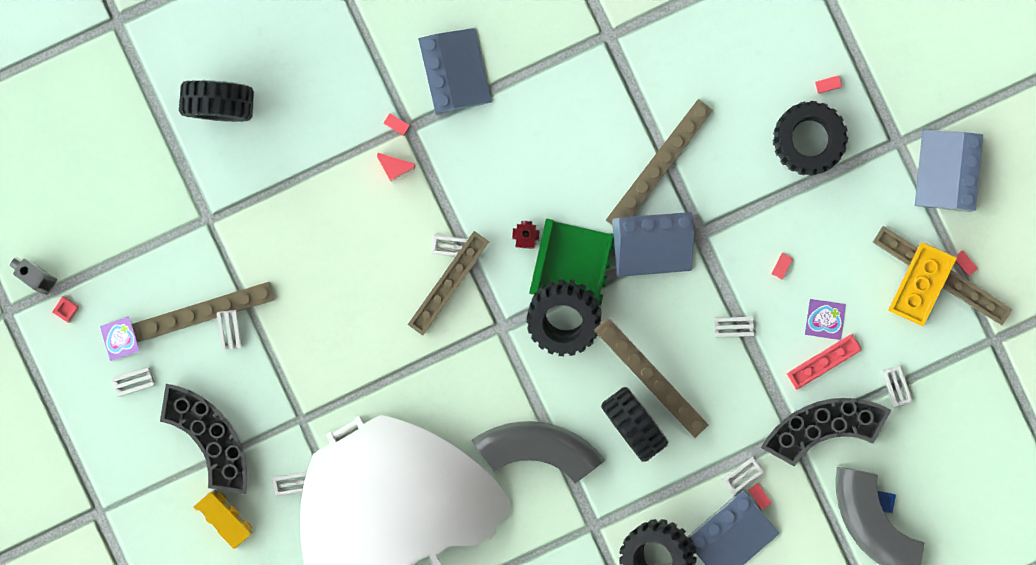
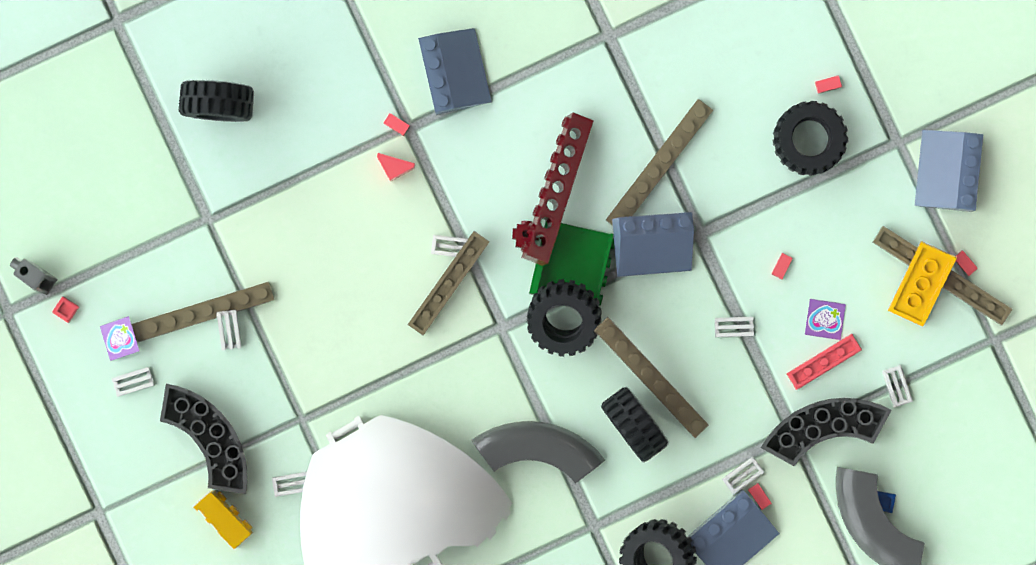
(581, 127): none -> dark red brick

